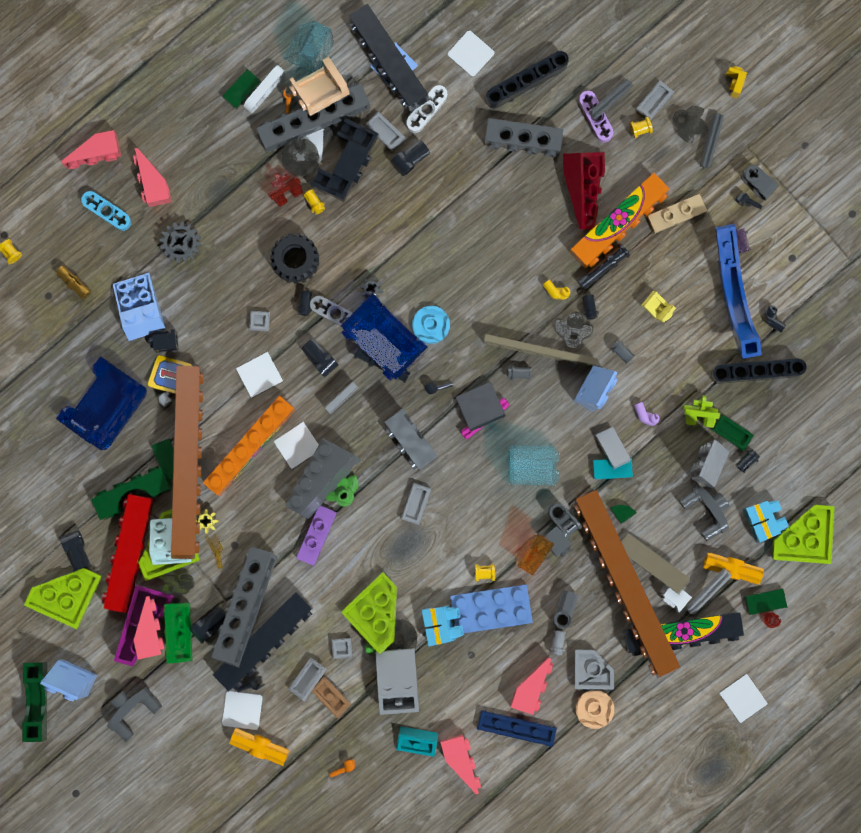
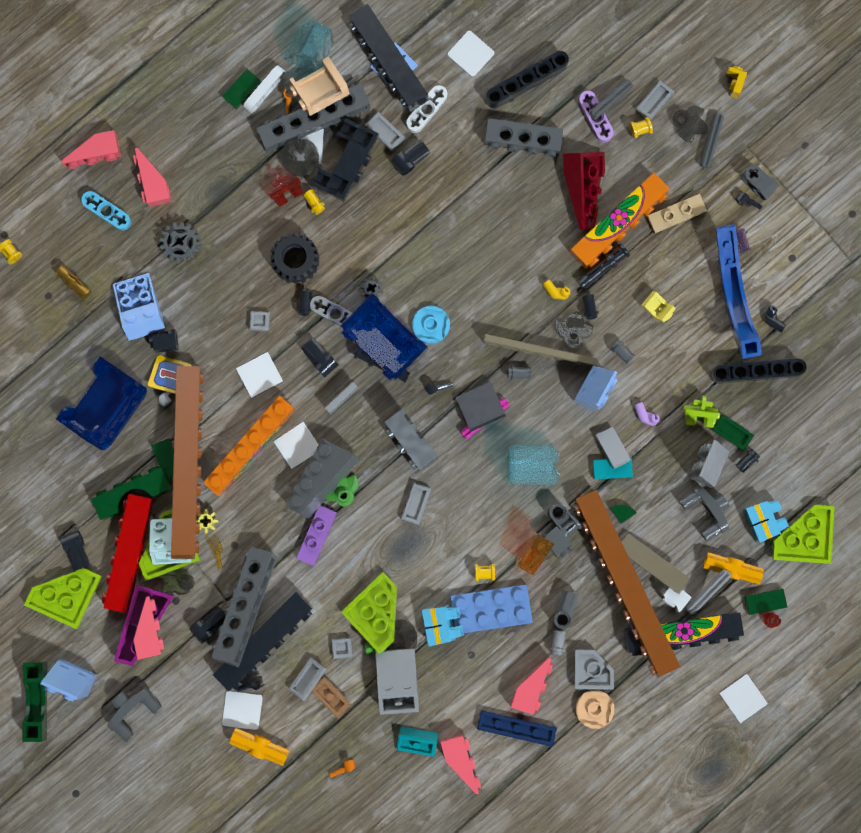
(177, 633): green plate -> none

